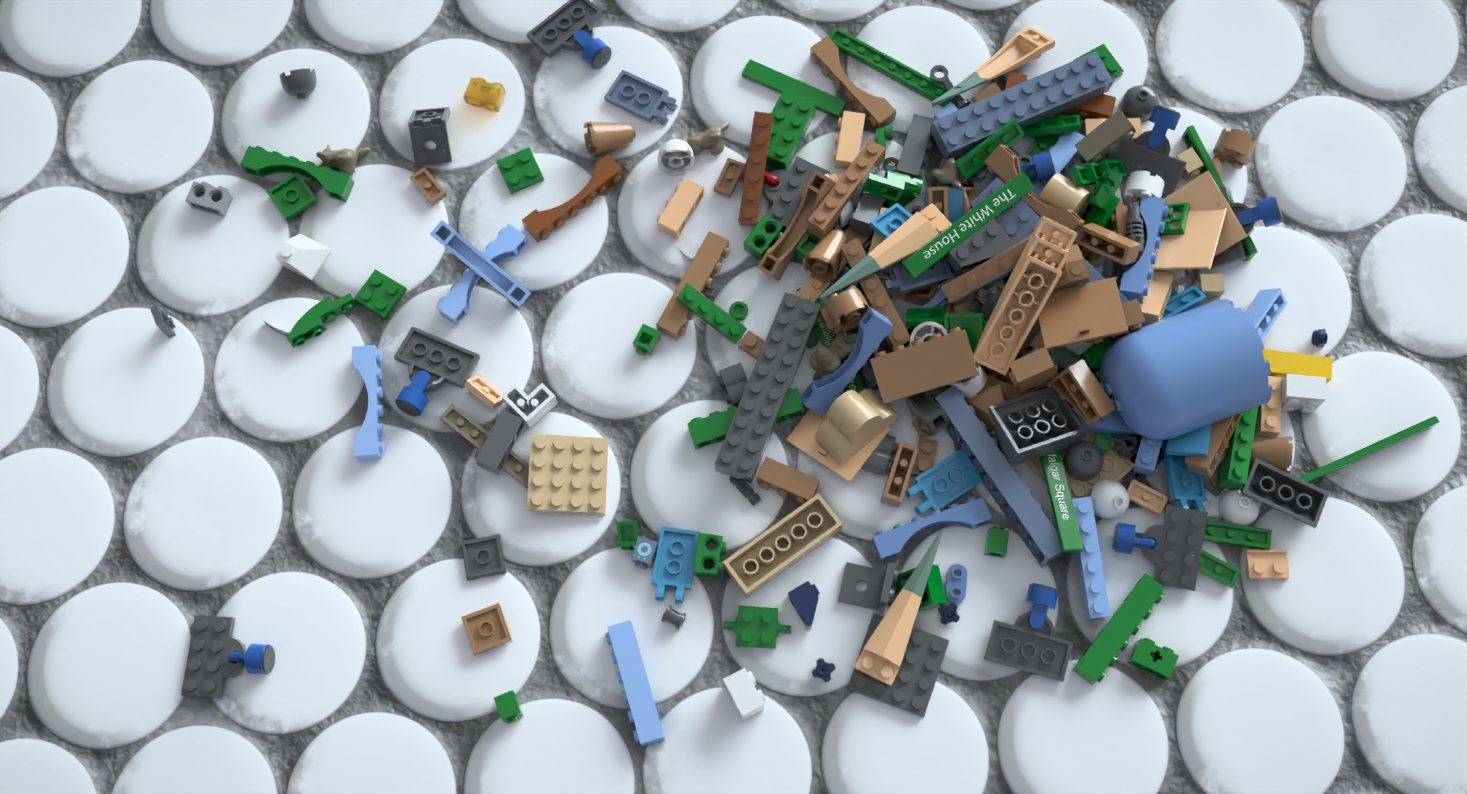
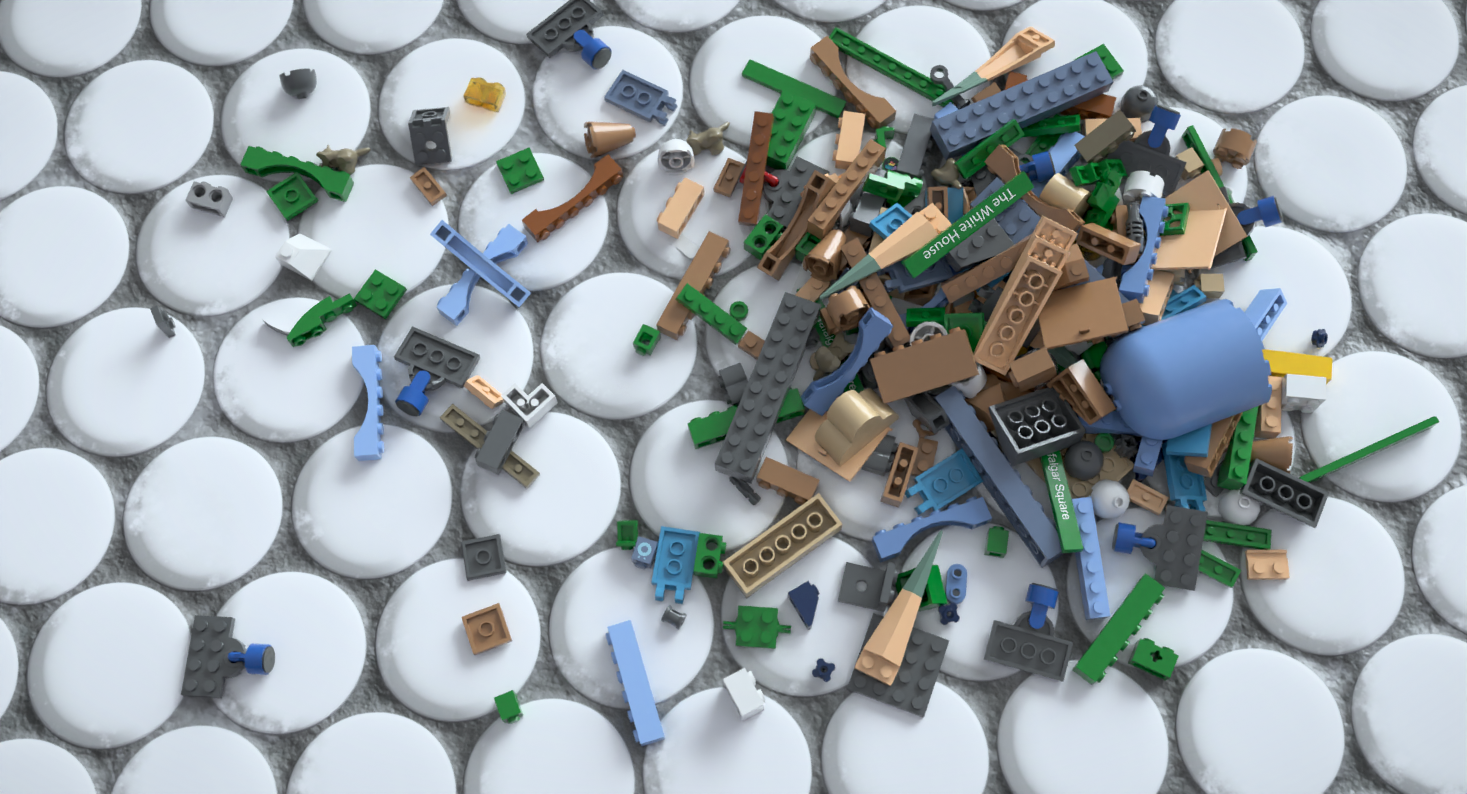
(567, 474): tan plate -> none

